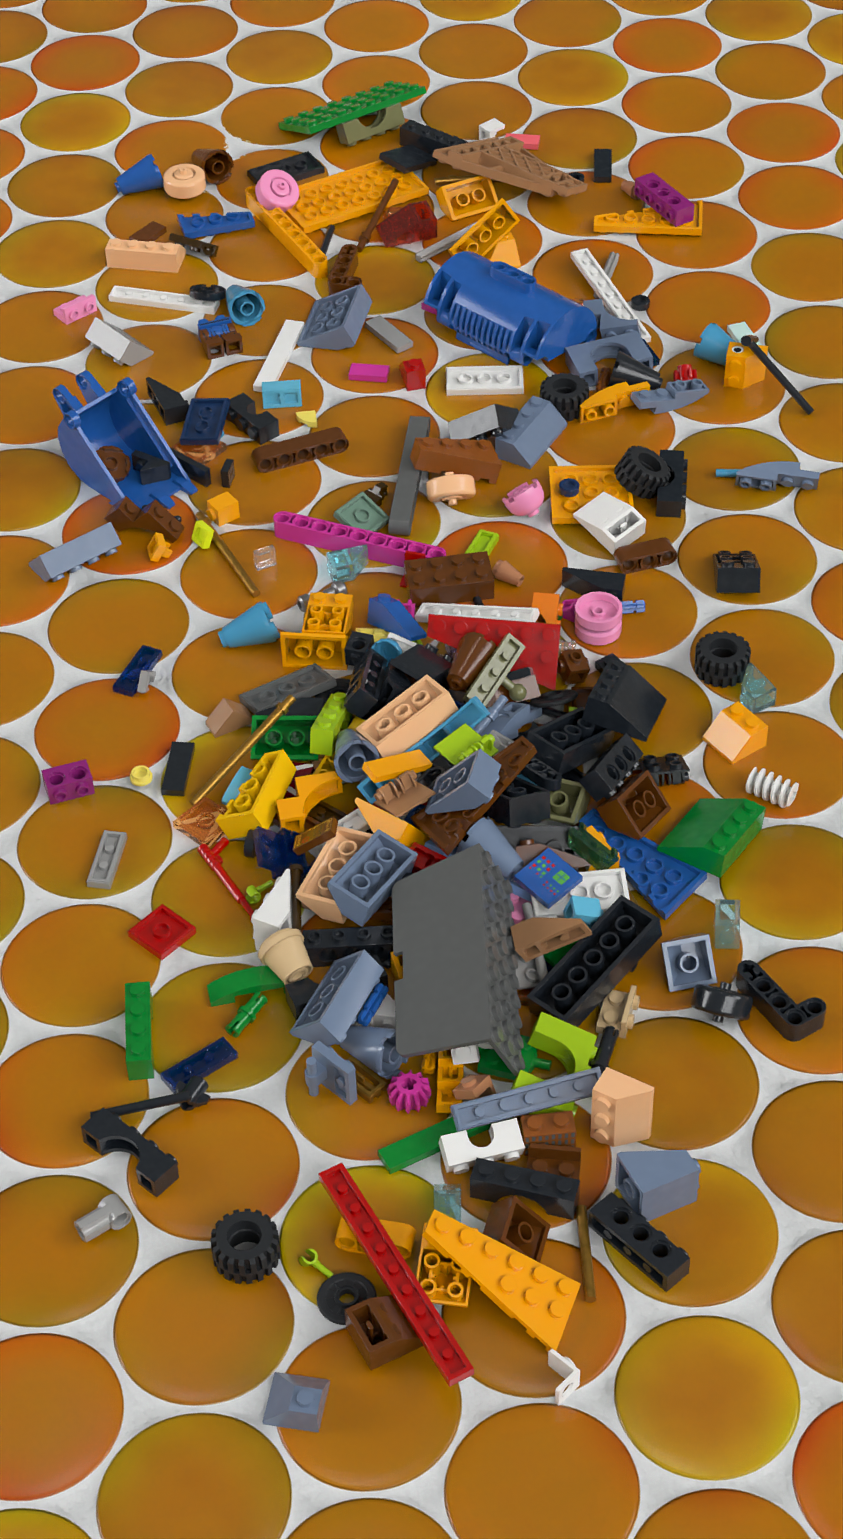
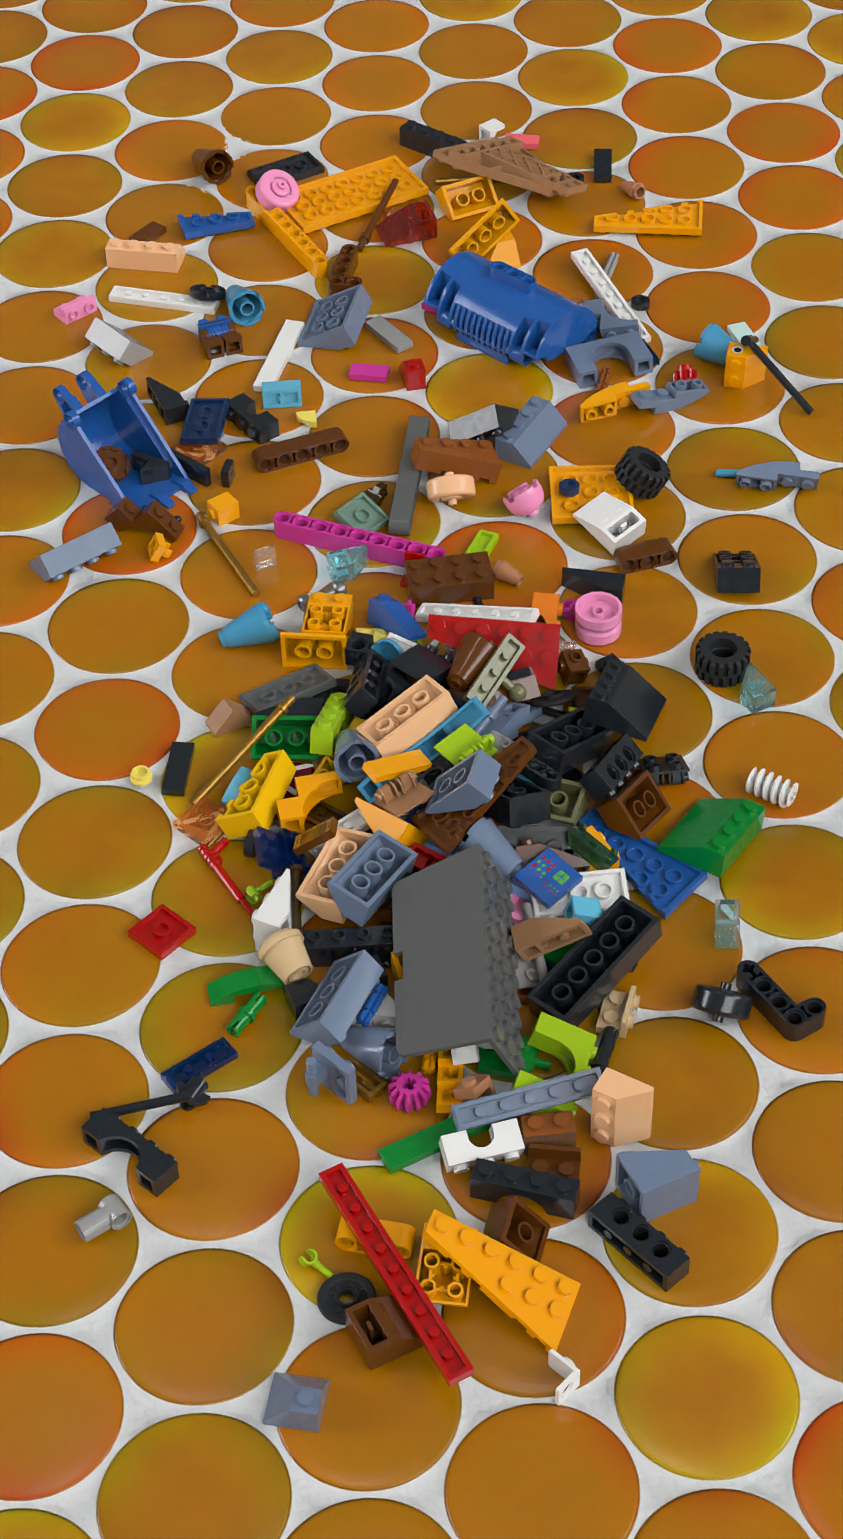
(68, 781): magenta brick -> none
(107, 859): light grey tile -> none
(139, 1030): green arch -> none
(140, 177): blue cone -> none
(145, 659): clear blue tile -> none
(146, 677): light grey tile -> none
(184, 181): light nougat wheel -> none
(195, 245): dark brown hinge -> none
(202, 534): neon yellow plate -> none
(251, 1263): black tyre -> none
(327, 239): black bar -> none
(351, 107): green plate -> none
(386, 118): olive arch -> none
(408, 158): black tile -> none
(441, 246): light grey axle -> none
(448, 1200): clear light blue slope -> none
(484, 380): white tile -> none
(565, 393): black tyre -> none
(585, 1251): pearl gold bar -> none
(628, 606): axle -> none
(633, 372): black cone -> none
(664, 199): magenta brick -> none
(673, 496): black arch -> none
(688, 961): sand blue slope -> none
(736, 733): light orange slope -> none

